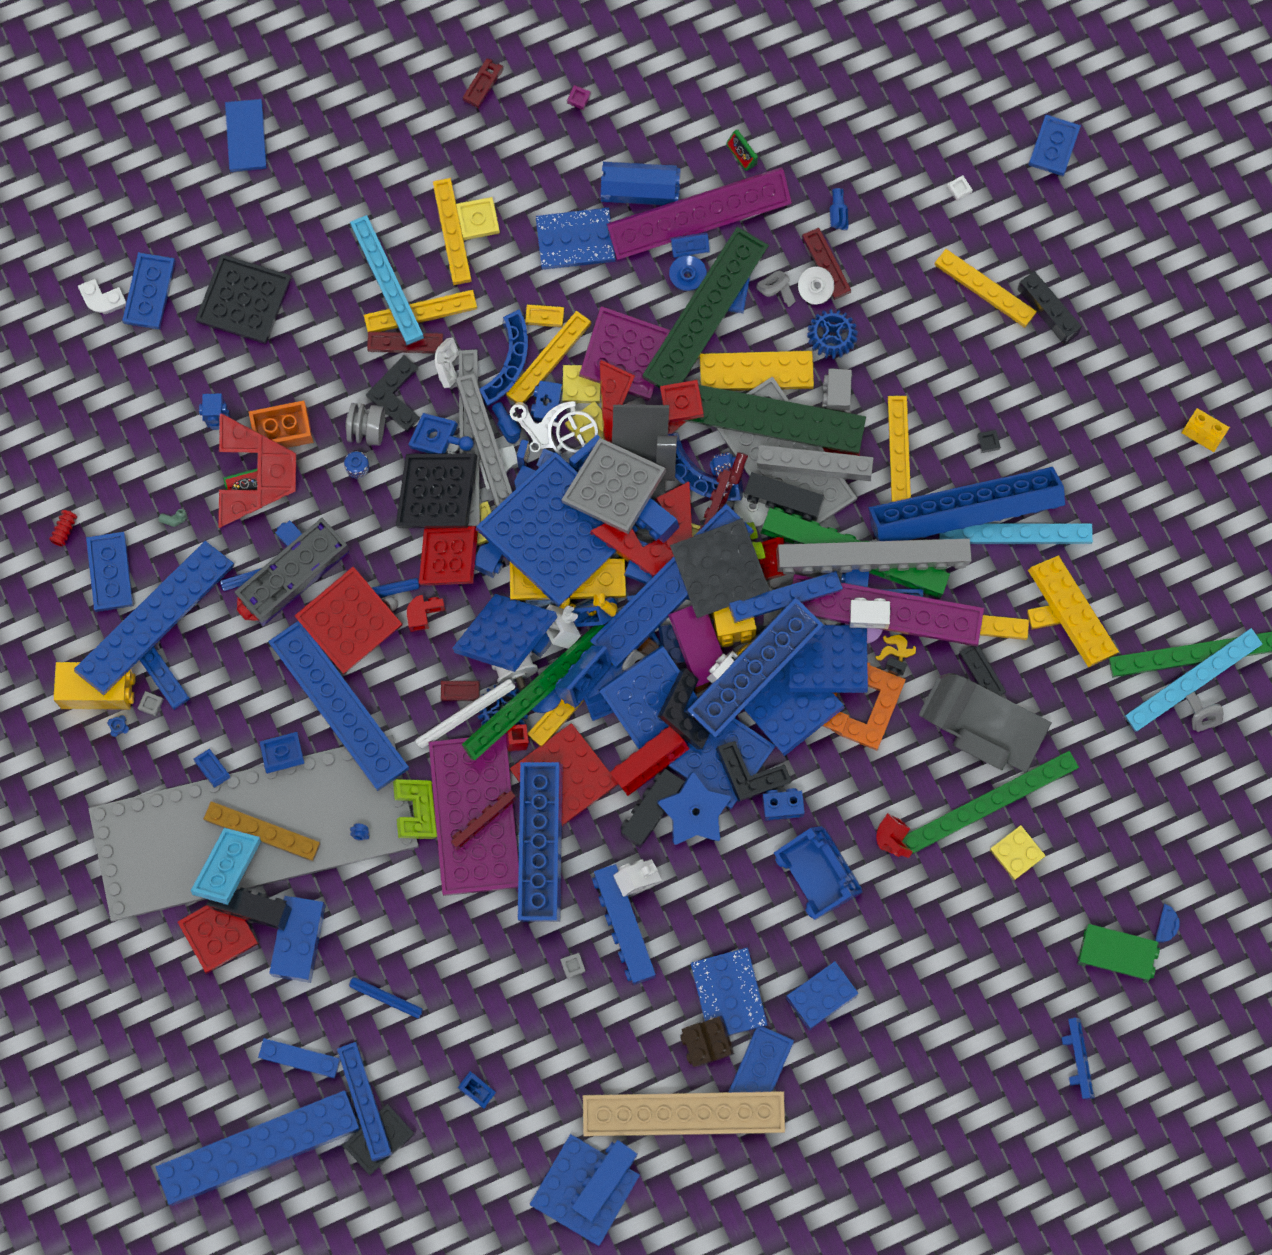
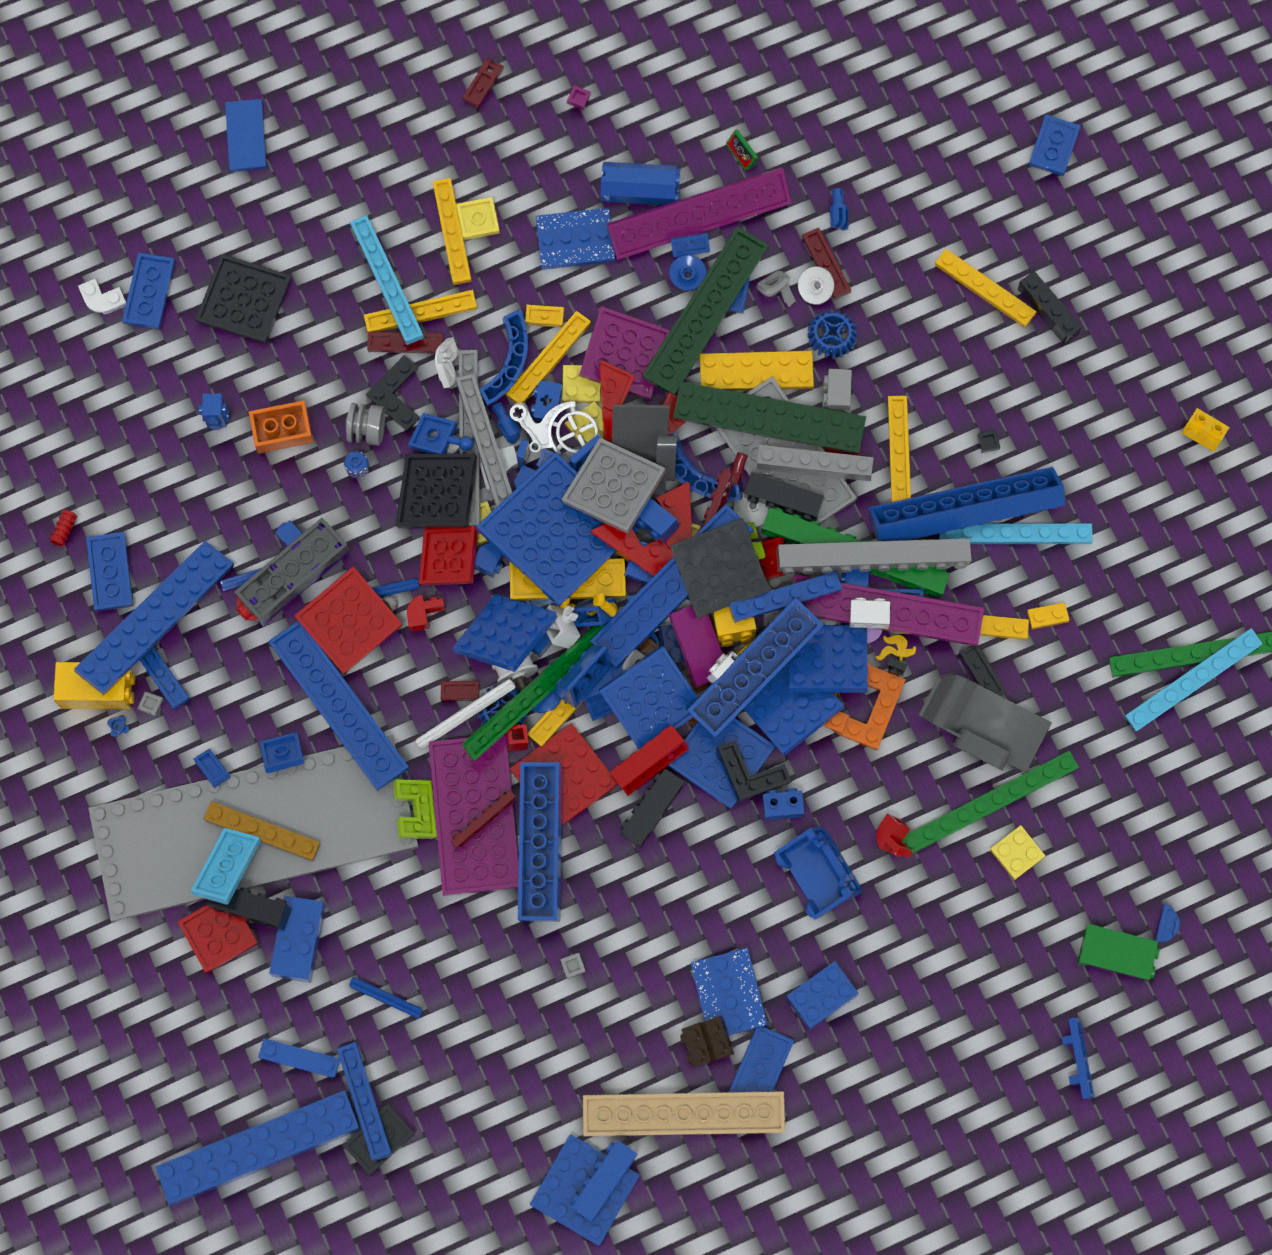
(174, 520): sand green arm -> none
(242, 481): slope -> none
(274, 473): red wing -> none
(359, 832): blue plate -> none
(476, 1090): blue slope -> none
(625, 926): blue brick -> none
(637, 877): white brick -> none
(673, 710): black plate -> none
(680, 807): blue plate -> none
(683, 401): red plate -> none
(721, 462): blue head -> none
(959, 188): white tile -> none
(1073, 611): yellow plate -> none
(1201, 713): light grey piece -> none

